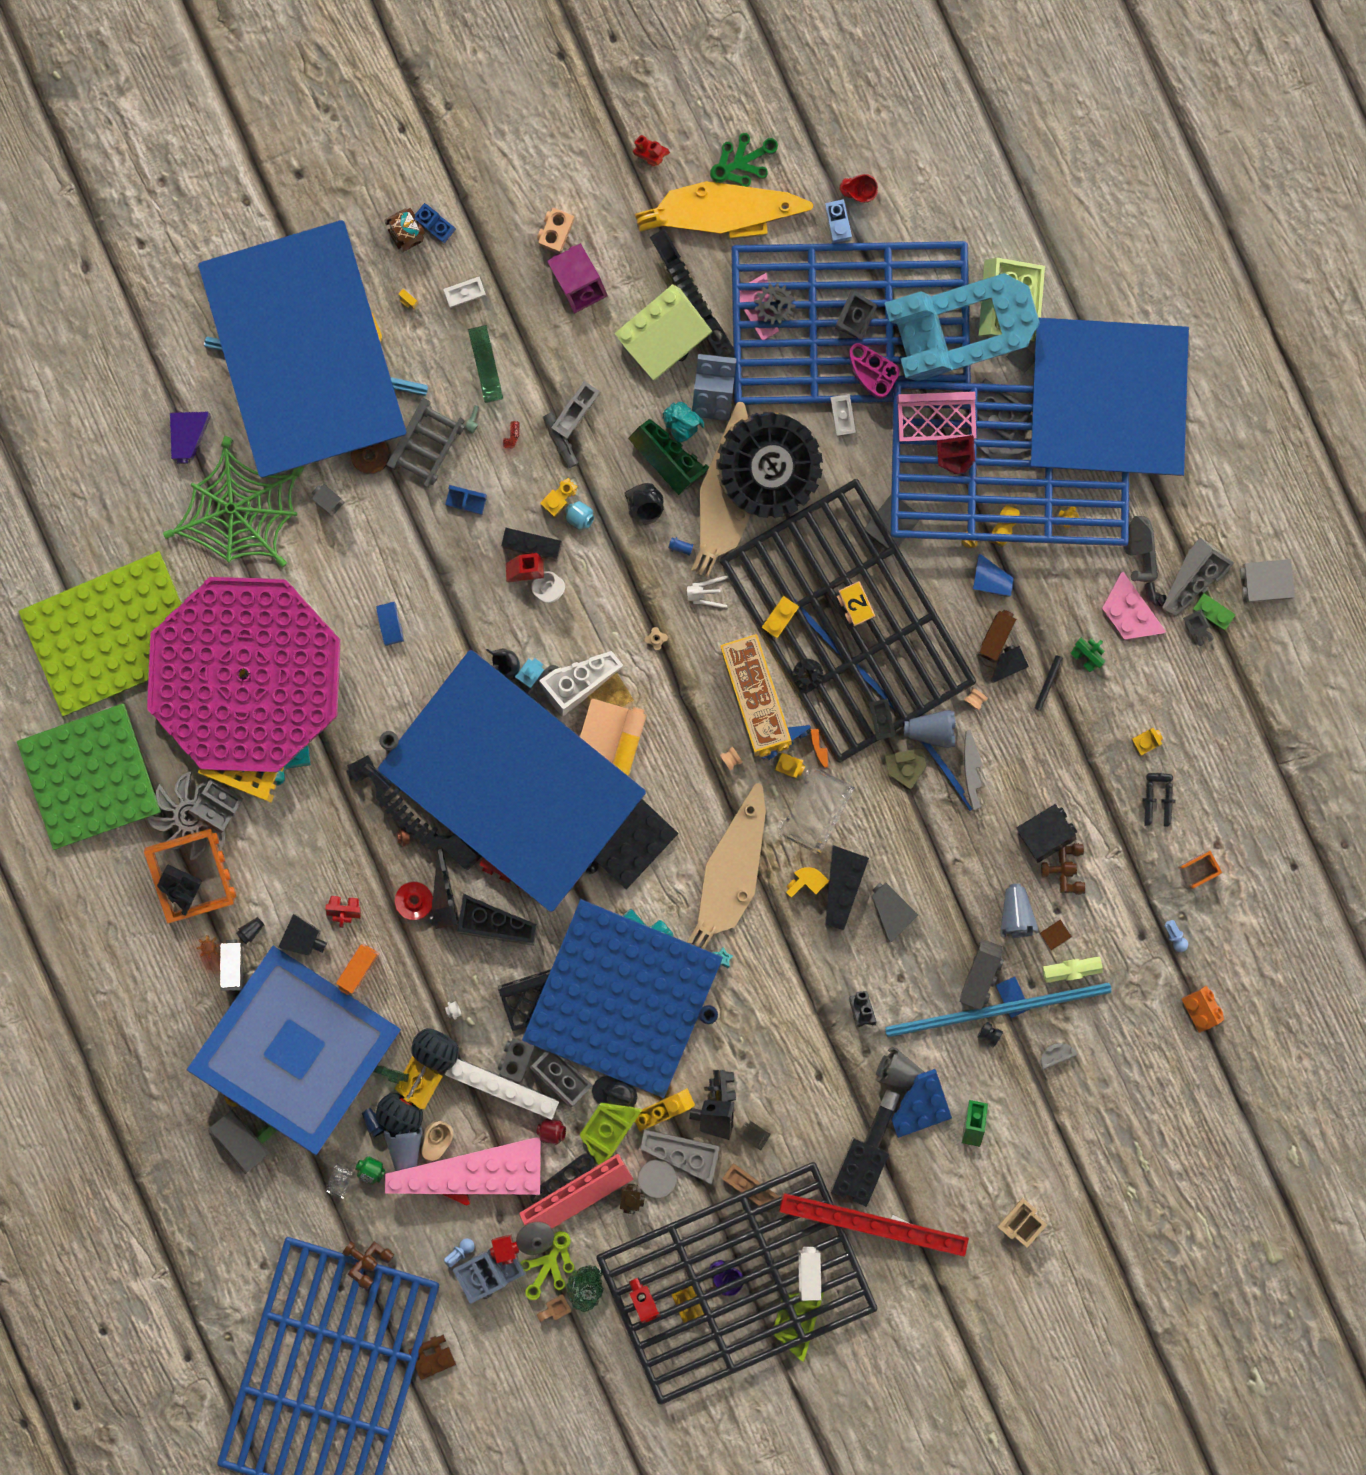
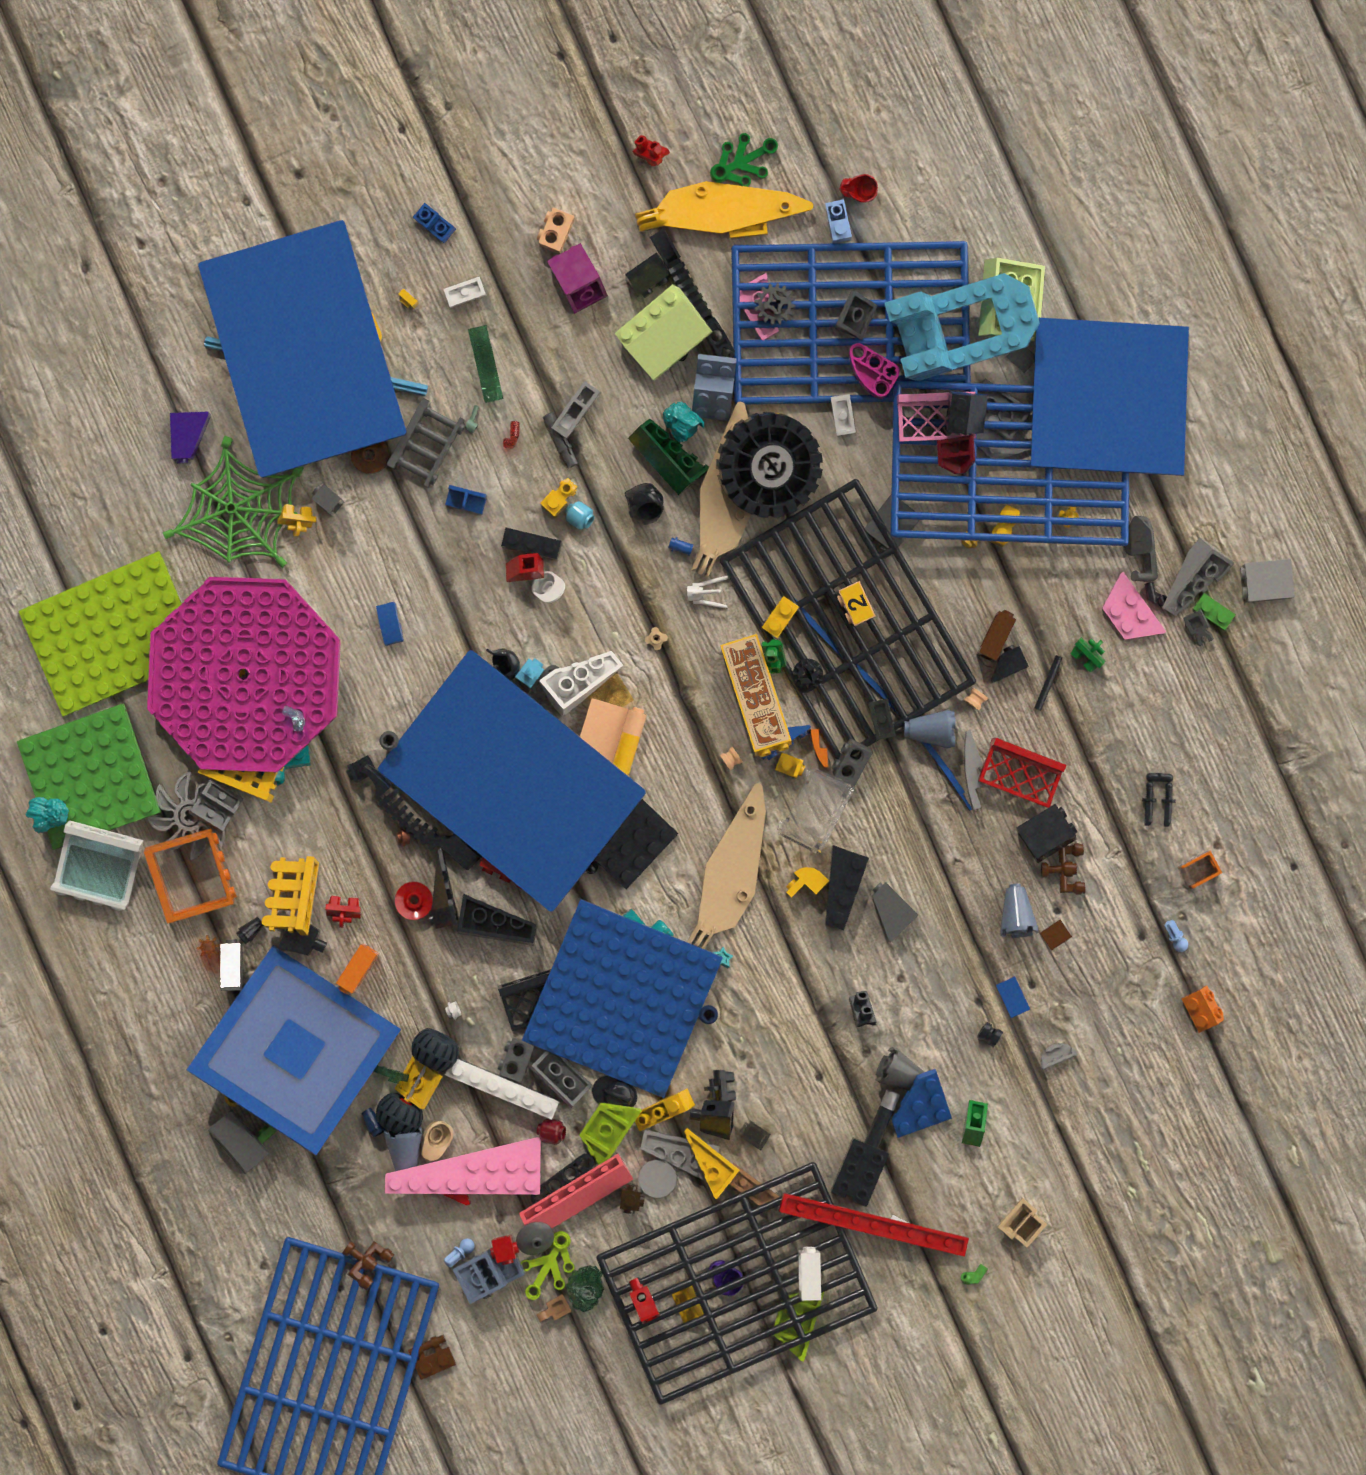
(47, 813): none -> teal hair
(97, 865): none -> clear light blue panel
(179, 887): black slope -> none
(296, 522): none -> yellow hips
(296, 716): none -> clear light blue arm
(302, 905): none -> yellow fence
(340, 1180): clear slope -> none
(370, 1170): green head -> none
(404, 229): reddish brown brick -> none
(647, 276): none -> black slope
(715, 1167): none -> yellow wing
(774, 655): none -> green hips
(856, 763): none -> dark grey brick
(906, 766): olive plate -> none
(966, 412): none -> black slope
(974, 1277): none -> bright green arm
(982, 974): dark grey wedge -> none
(991, 578): blue slope -> none
(999, 1009): dark azure axle -> none
(1028, 757): none -> red fence
(1072, 969): yellowish green piece -> none
(1147, 741): yellow bracket -> none

